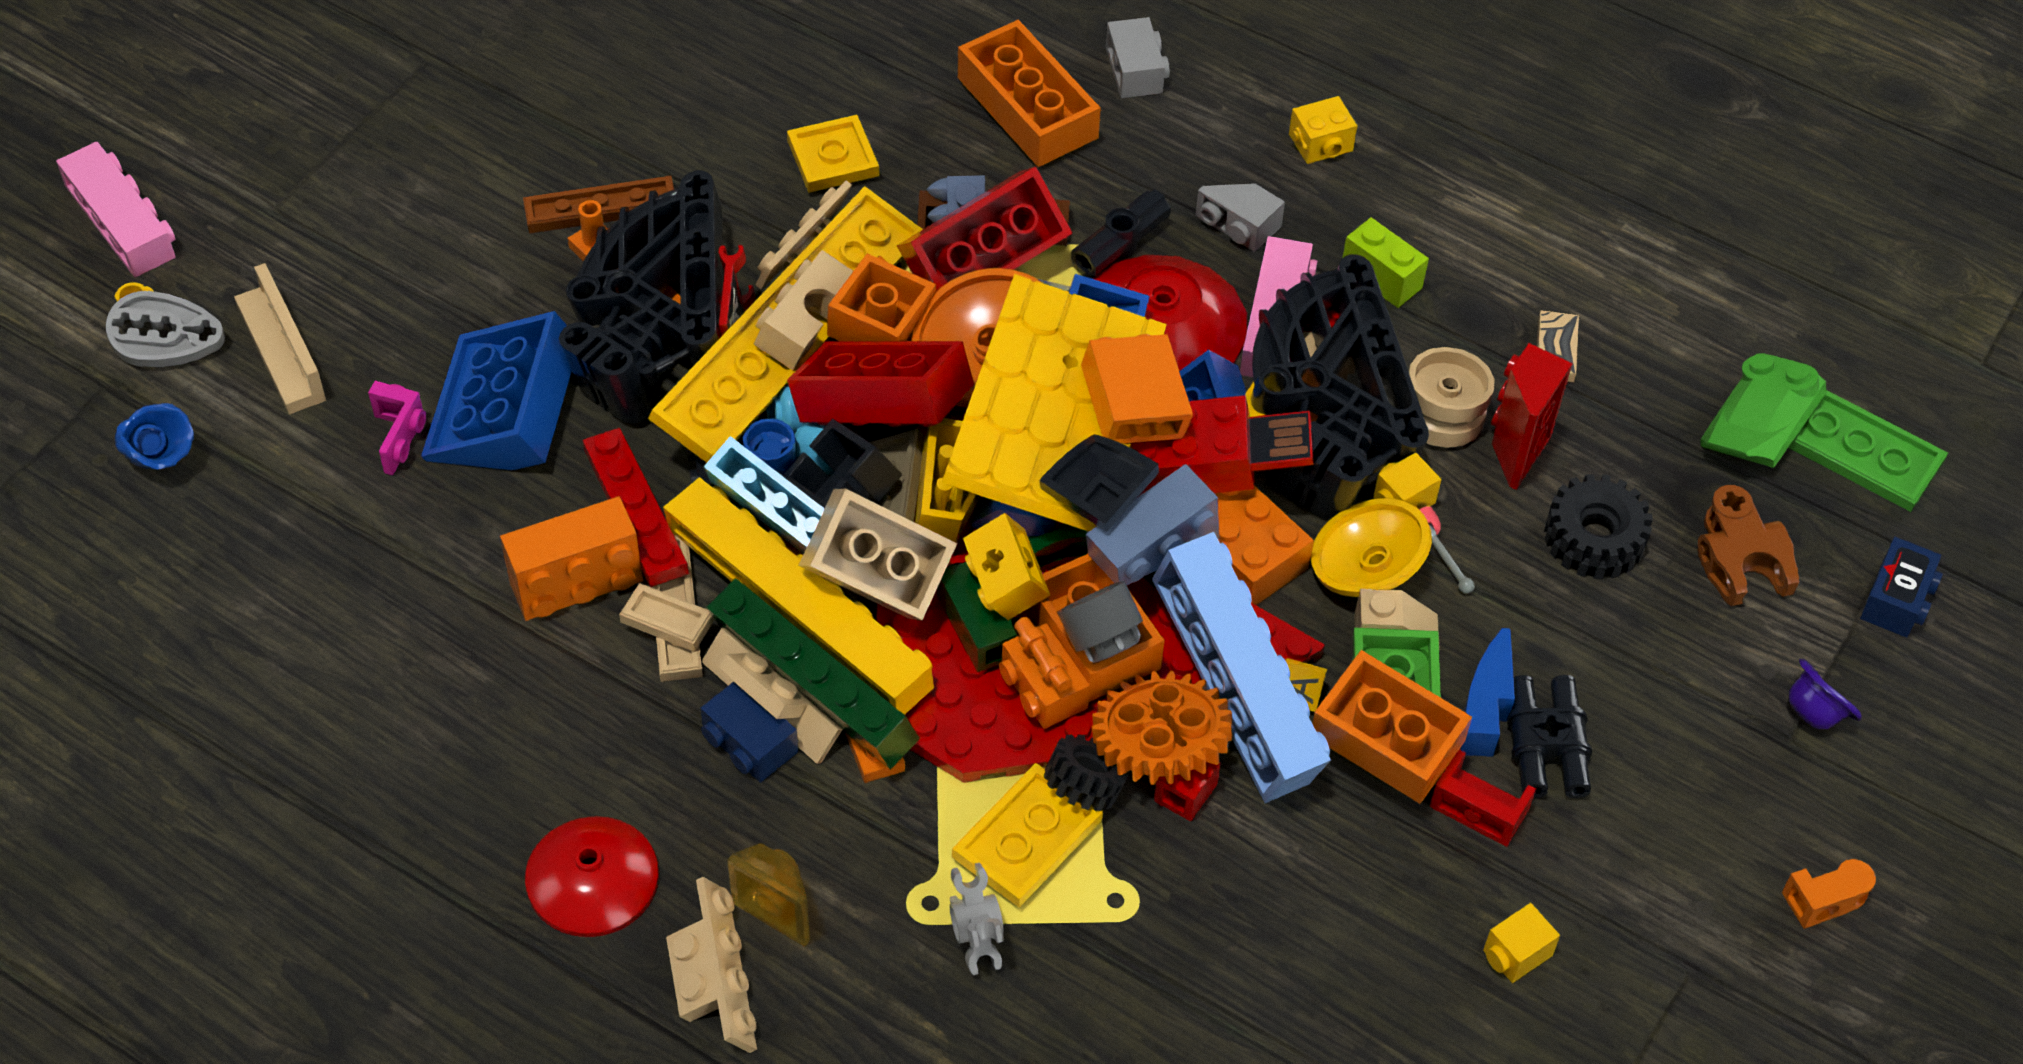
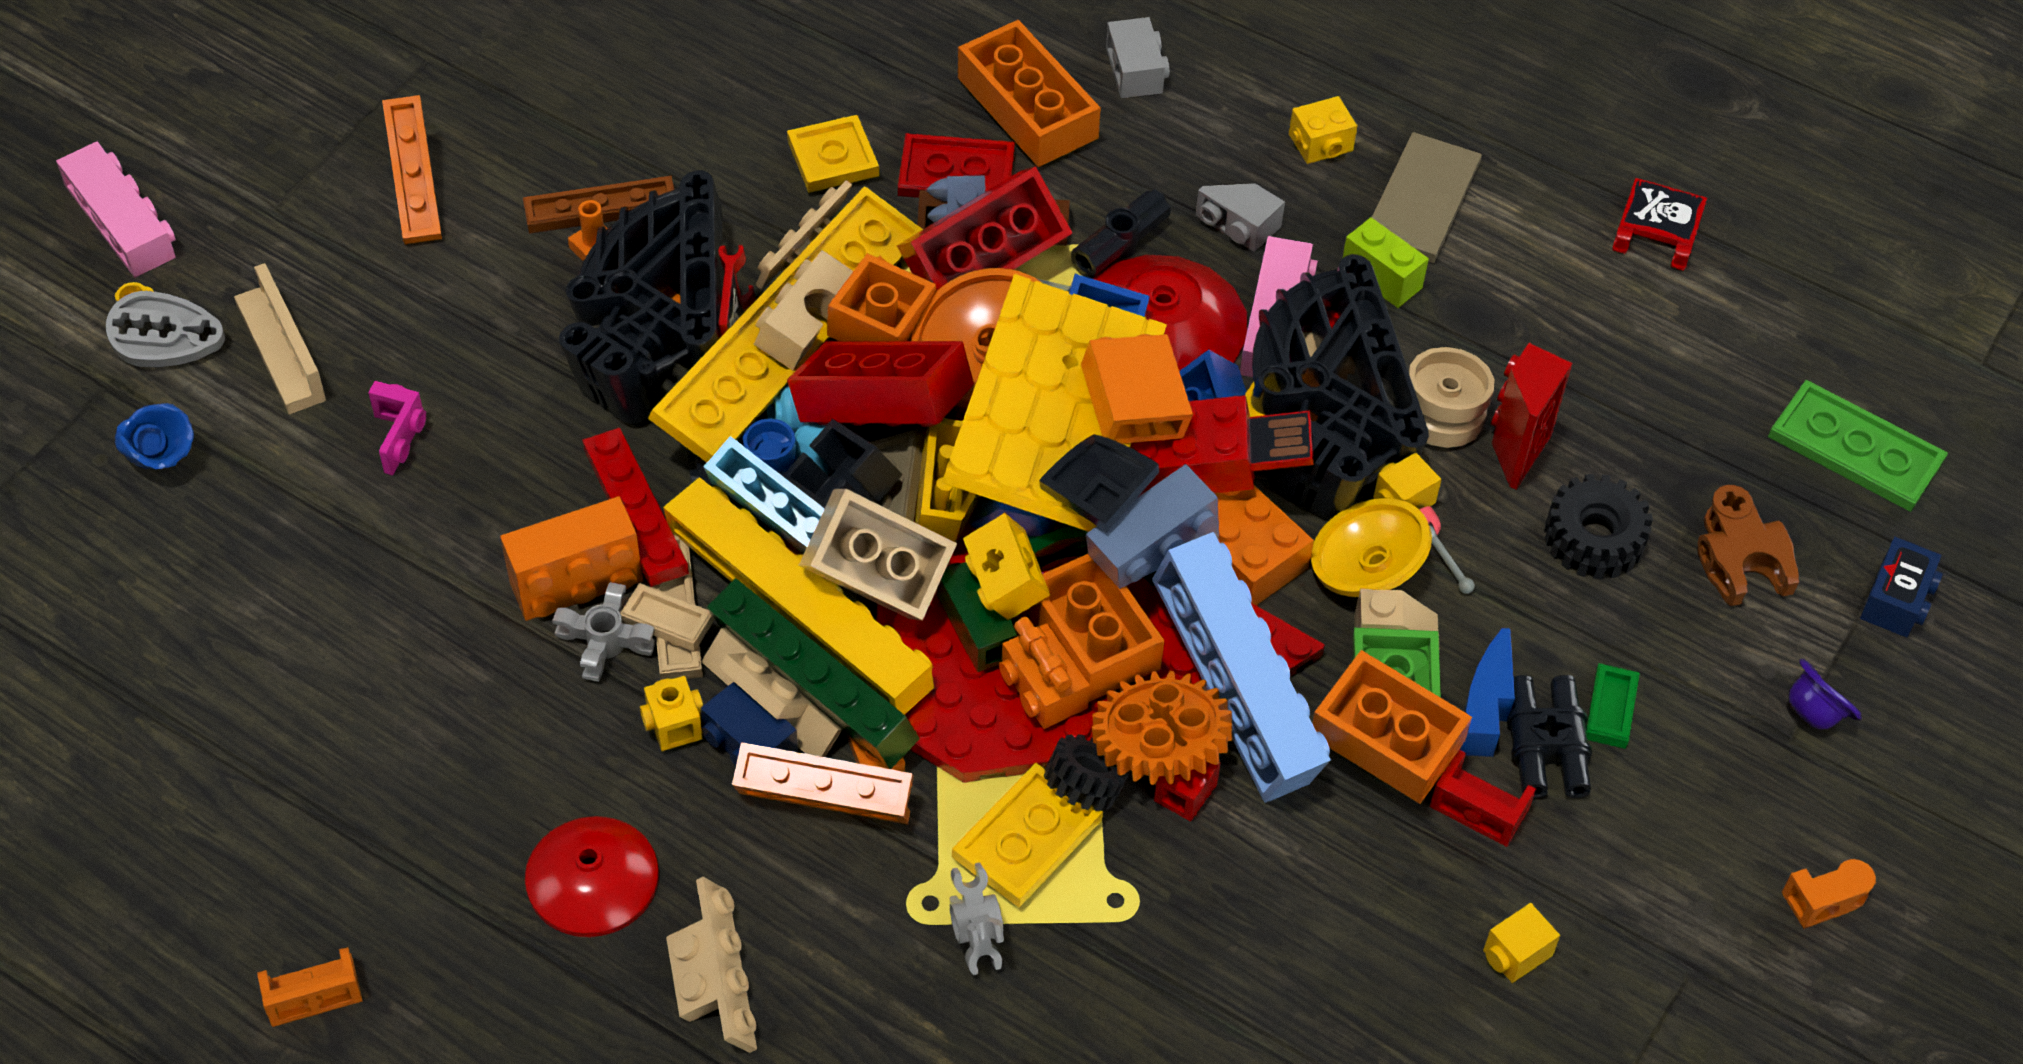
(310, 990): none -> orange hinge
(412, 169): none -> orange piece
(501, 396): blue slope -> none
(607, 644): none -> light grey pin
(672, 712): none -> yellow brick
(770, 889): clear yellow slope -> none
(823, 783): none -> fence
(936, 157): none -> red tile
(1102, 622): dark grey piece -> none
(1307, 681): yellow tile -> none
(1426, 192): none -> dark tan tile
(1559, 336): tile -> none
(1612, 705): none -> green tile
(1662, 216): none -> flag
(1765, 409): bright green slope -> none

